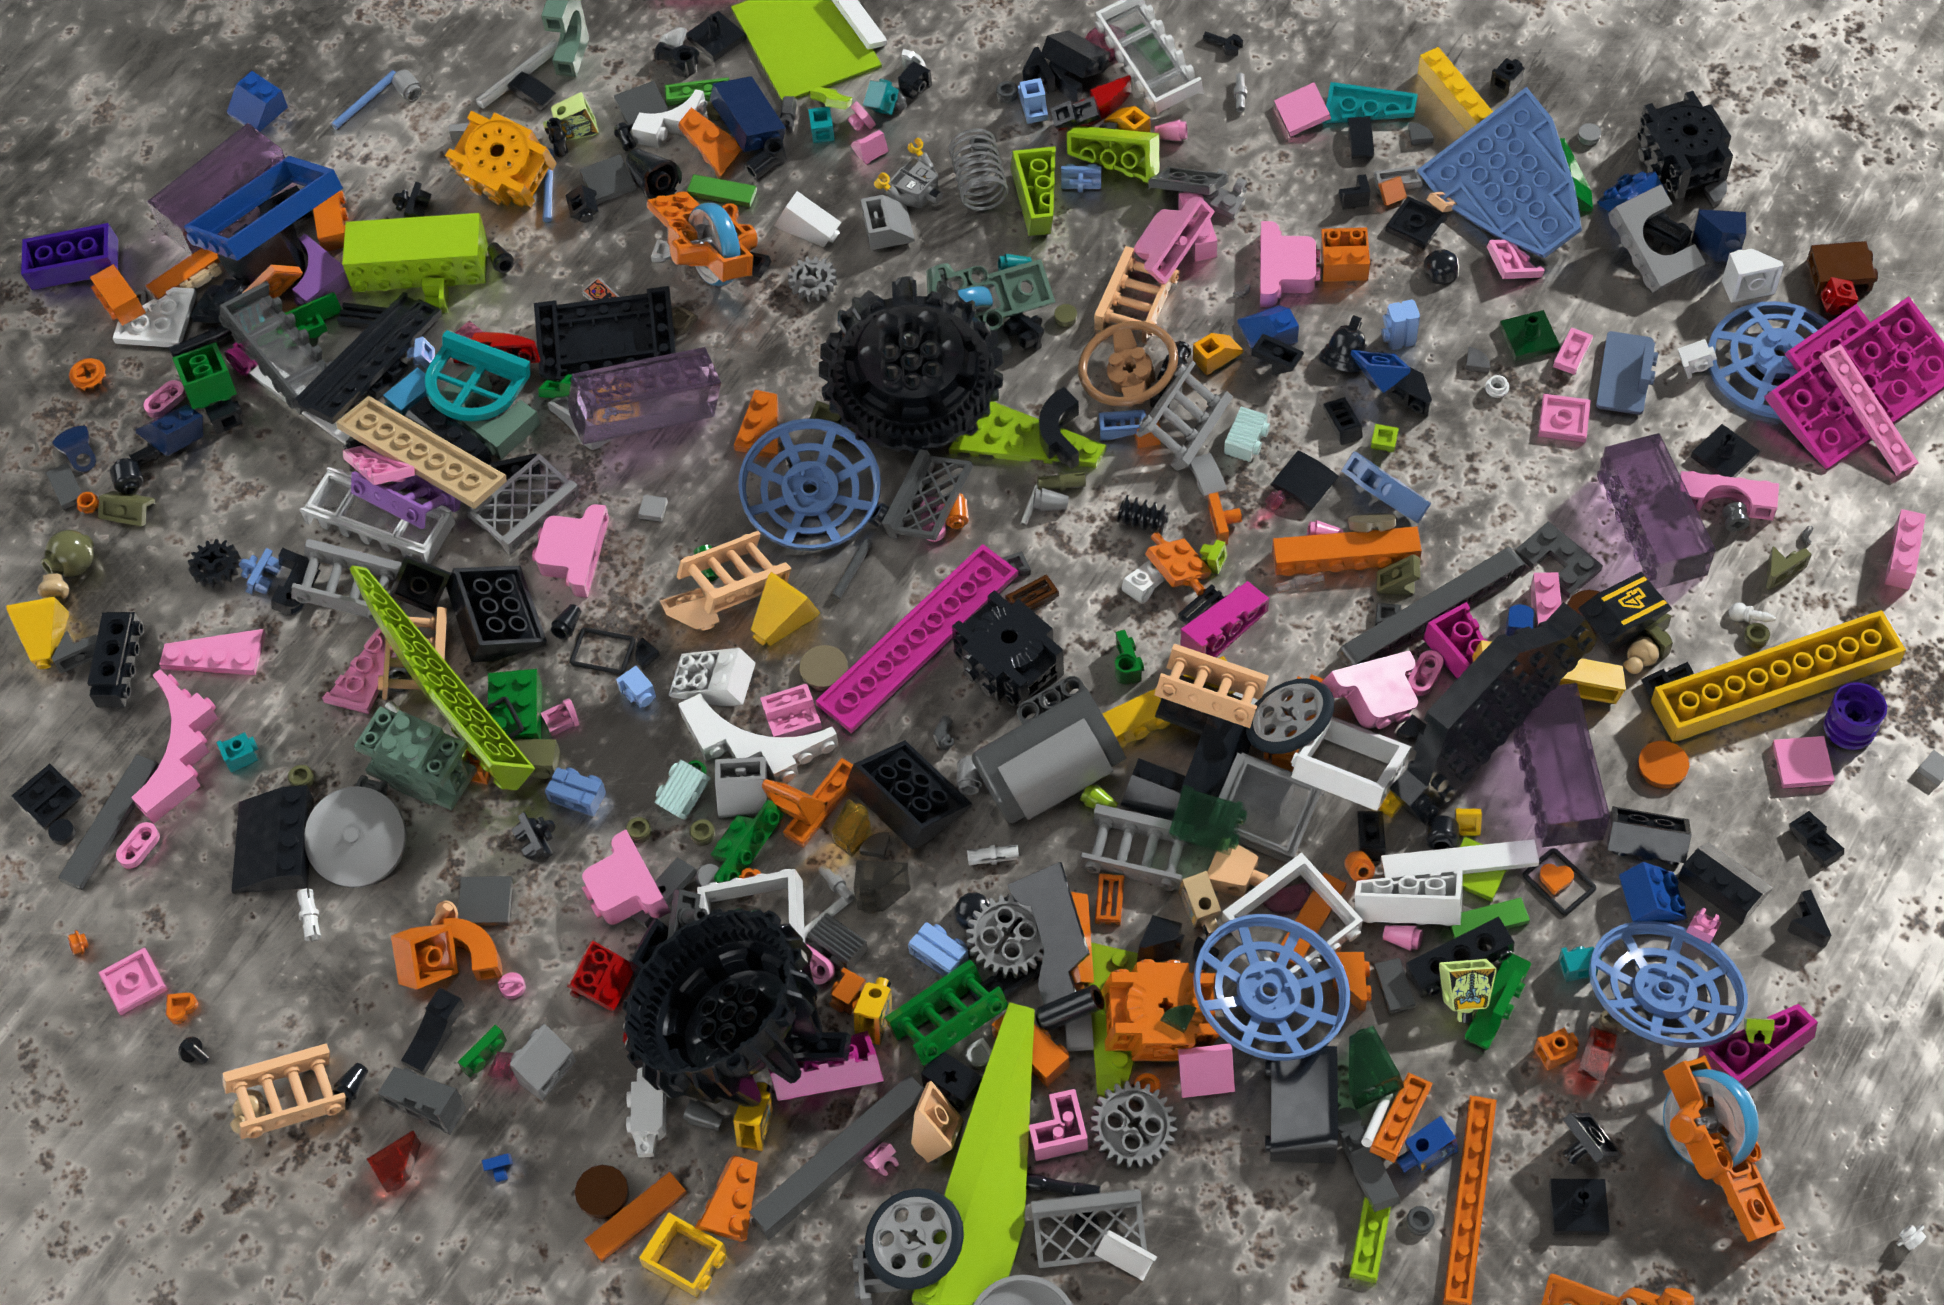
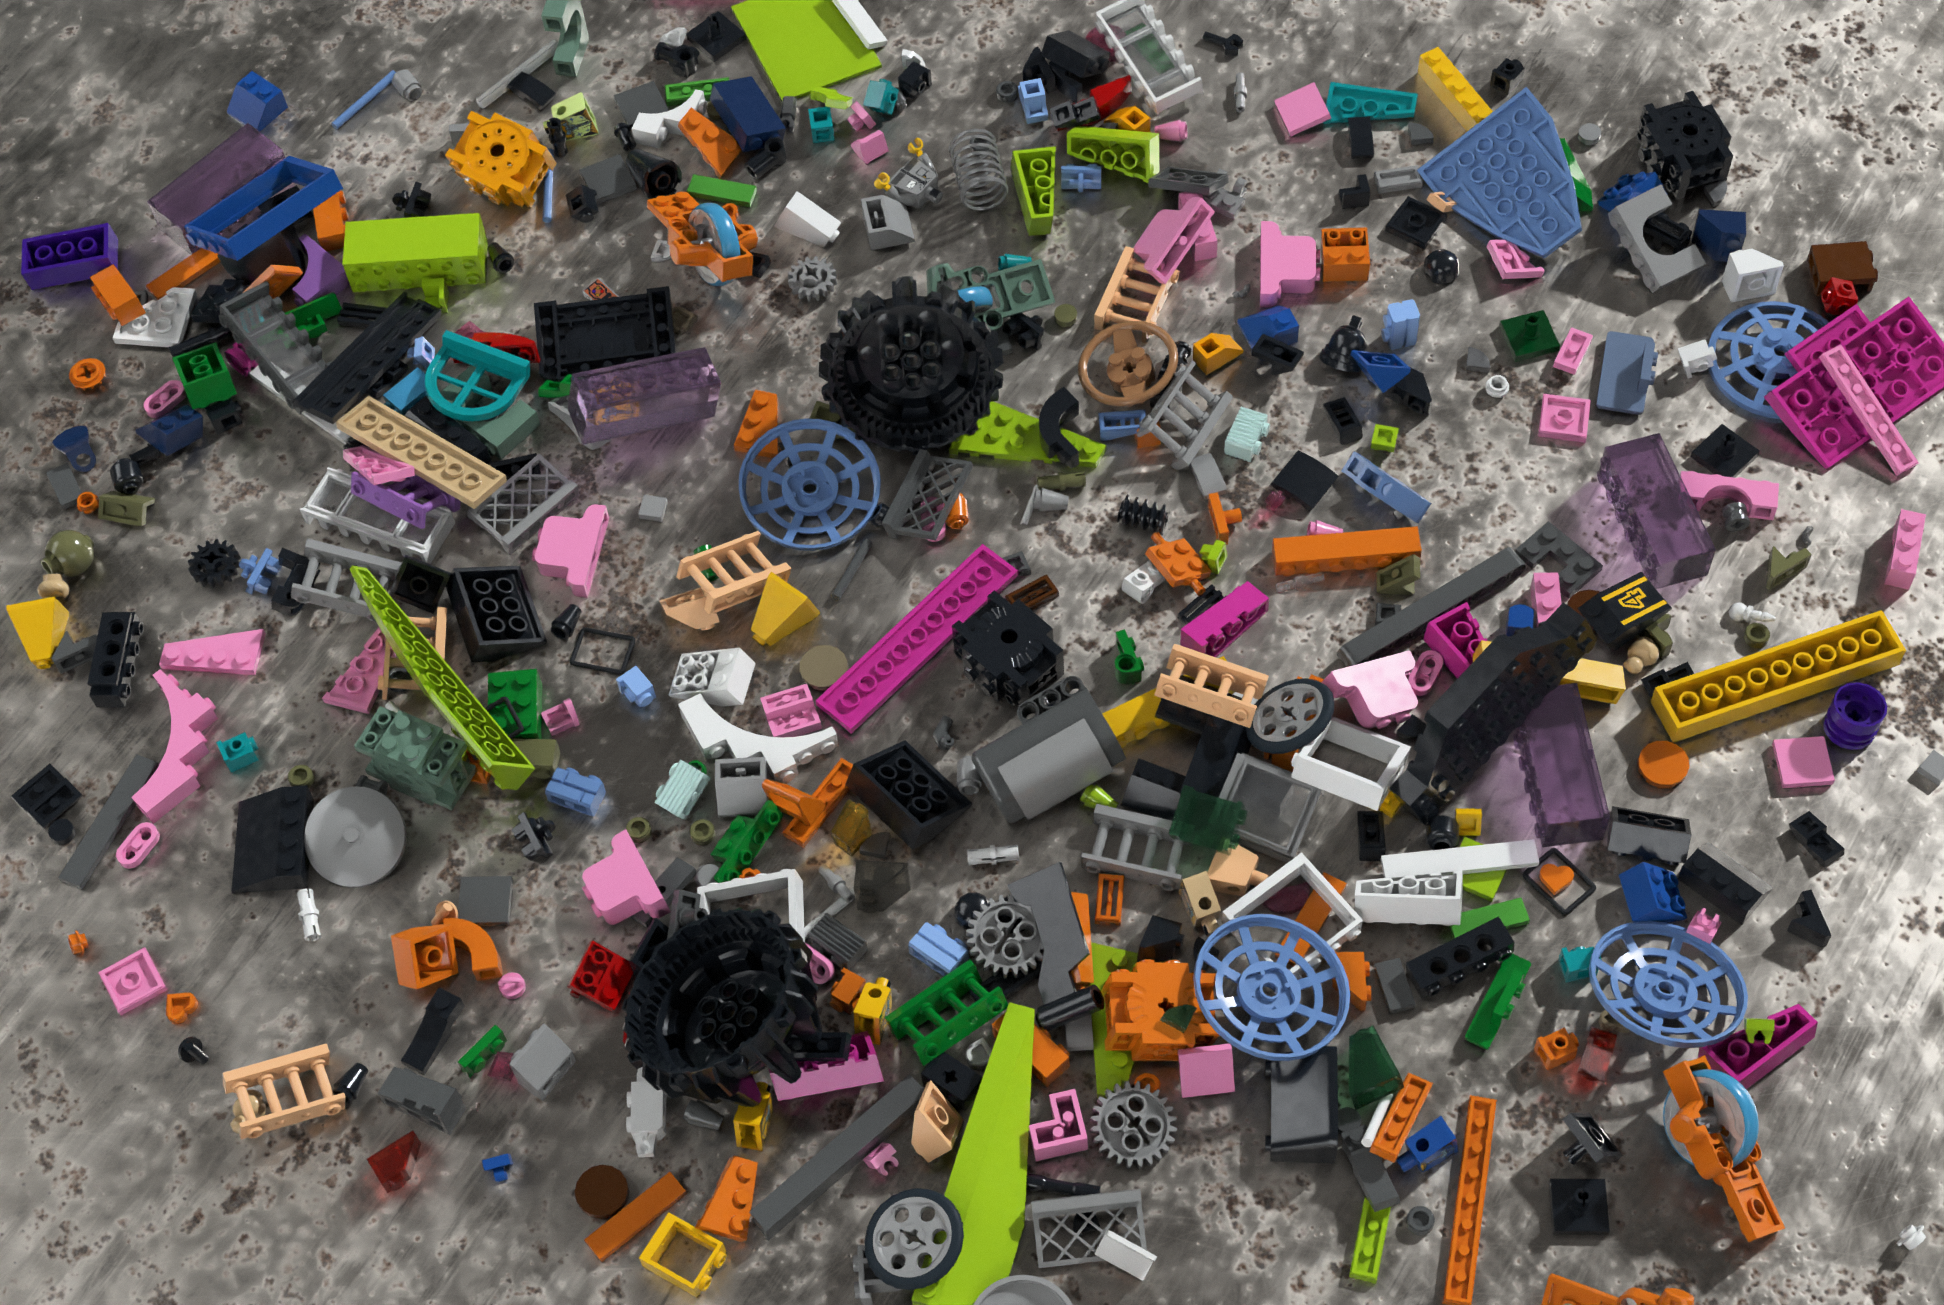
(202, 277): tan axle -> none
(645, 653): black tile -> none
(1359, 866): orange brick -> none
(1367, 522): dark tan tile -> none
(1392, 190): orange tile -> none
(1404, 936): bright pink cone -> none
(1467, 986): torso -> none

